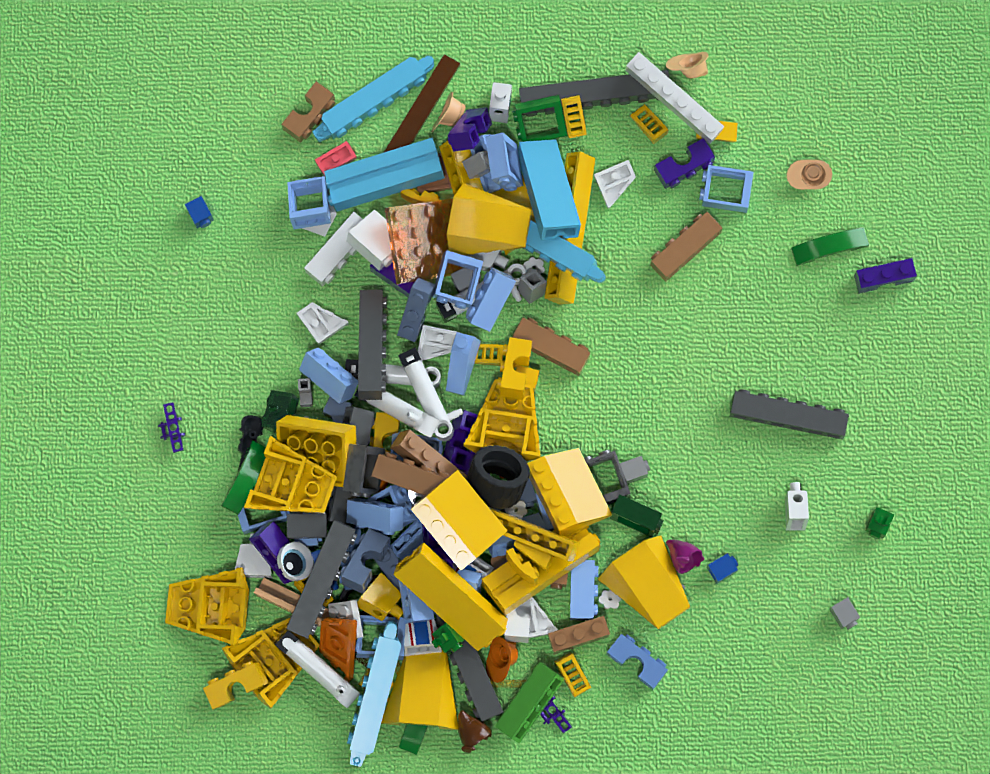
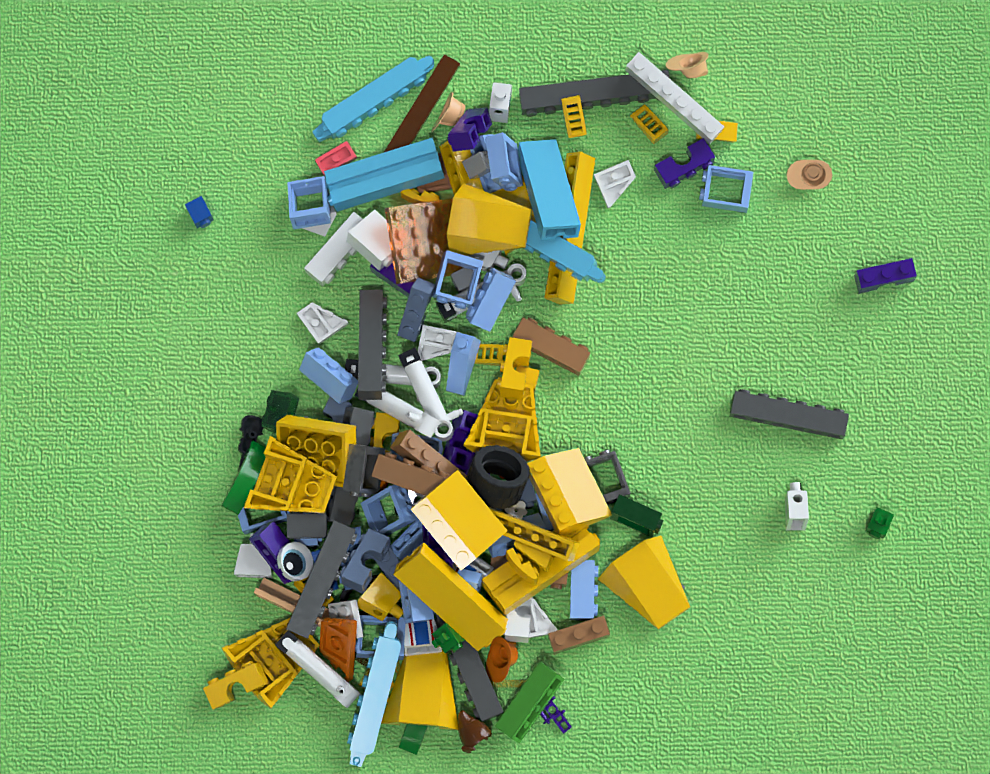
(169, 422): dark purple piece -> none
(210, 605): yellow wedge -> none
(300, 125): medium nougat arch -> none
(305, 392): light grey piece -> none
(375, 515): light blue brick -> none
(532, 286): light grey brick -> none
(536, 263): white plant -> none
(538, 104): green window -> none
(570, 657): yellow slope -> none
(606, 597): white plant -> none
(625, 649): medium blue arch -> none
(635, 469): light grey brick -> none
(684, 555): magenta hat -> none
(686, 246): medium nougat brick -> none
(723, 568): blue brick -> none
(829, 245): green slope -> none
(845, 614): light grey brick -> none

